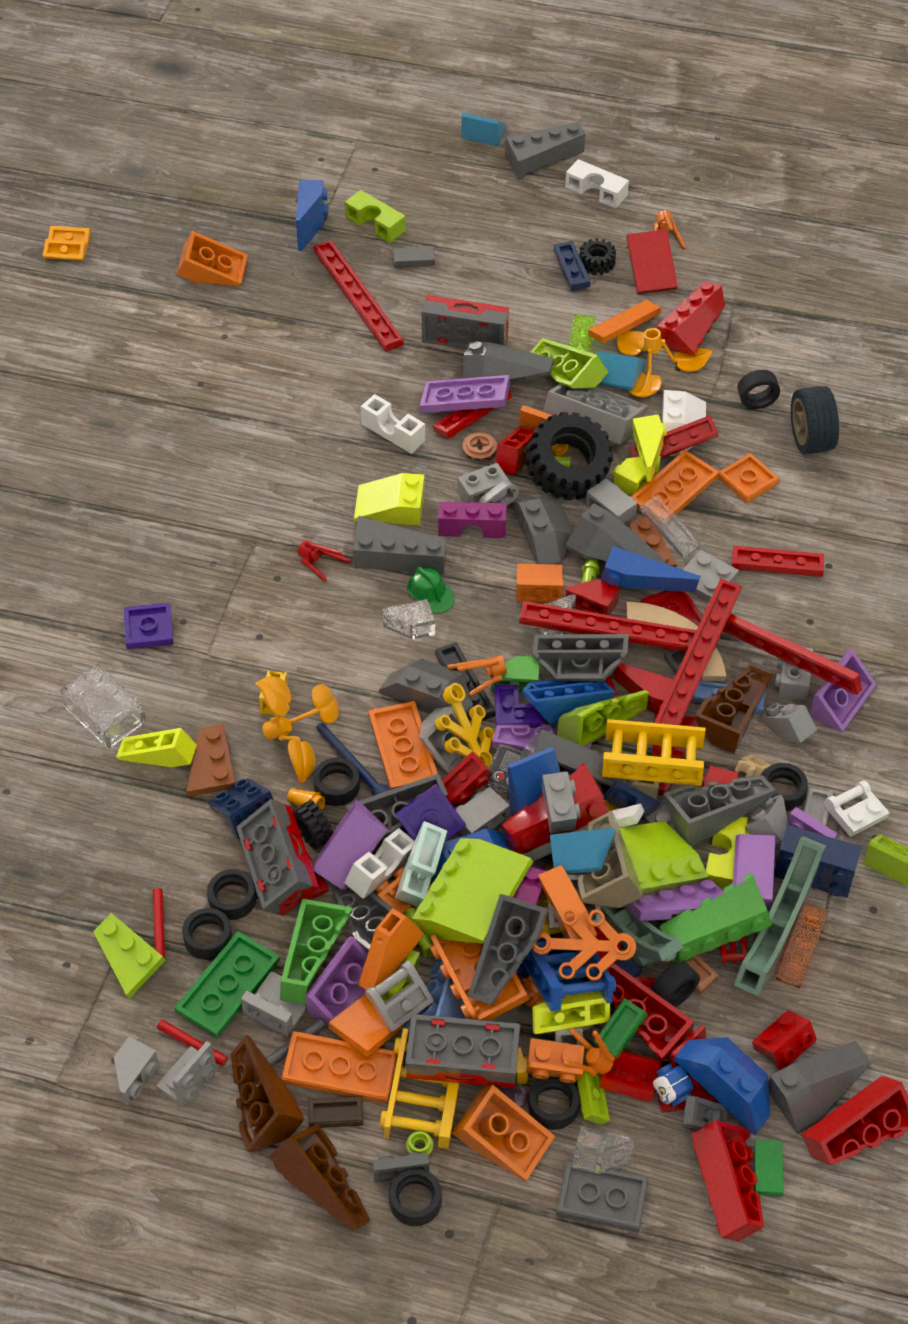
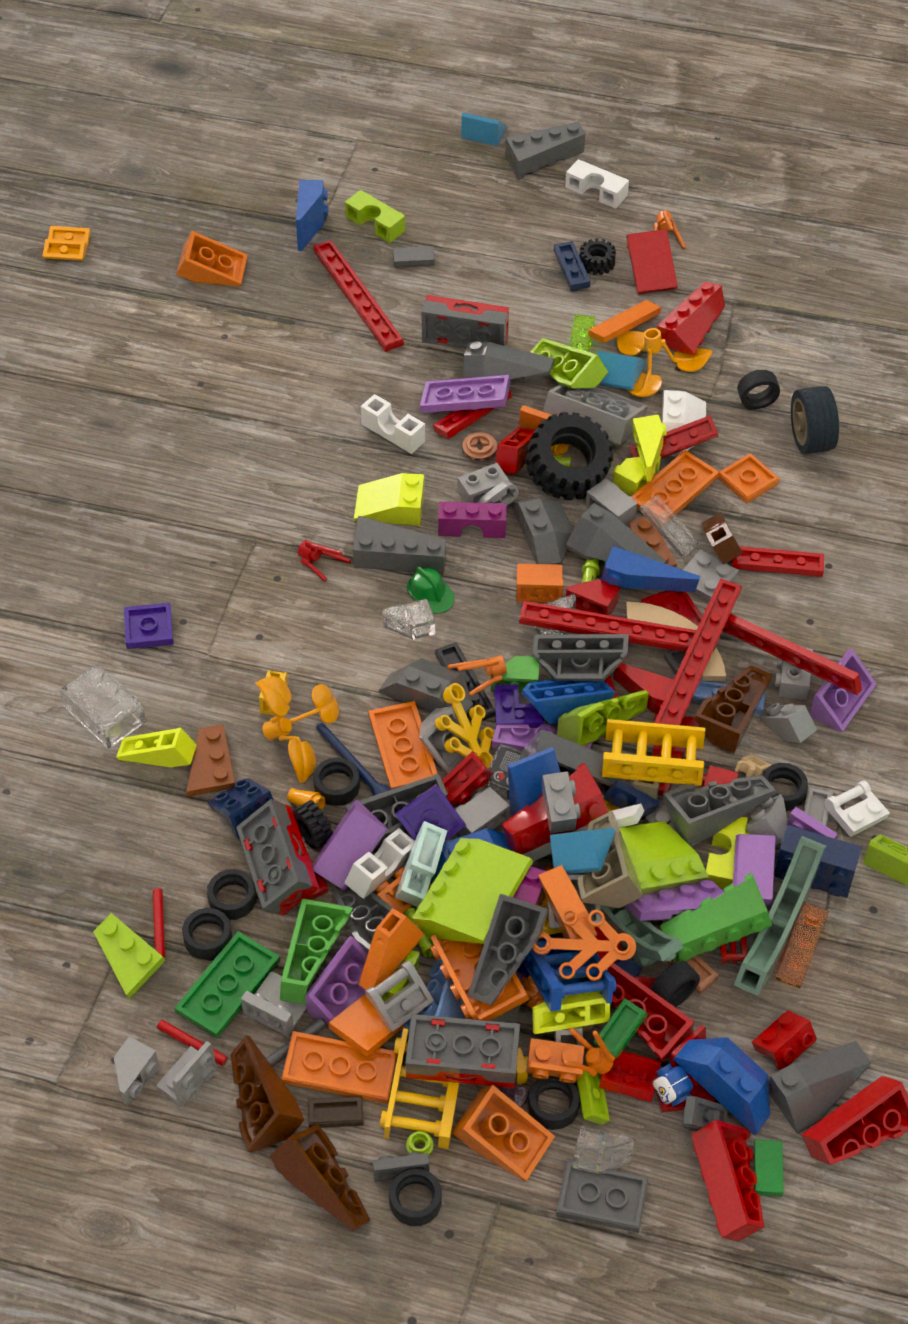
(721, 538): none -> reddish brown slope

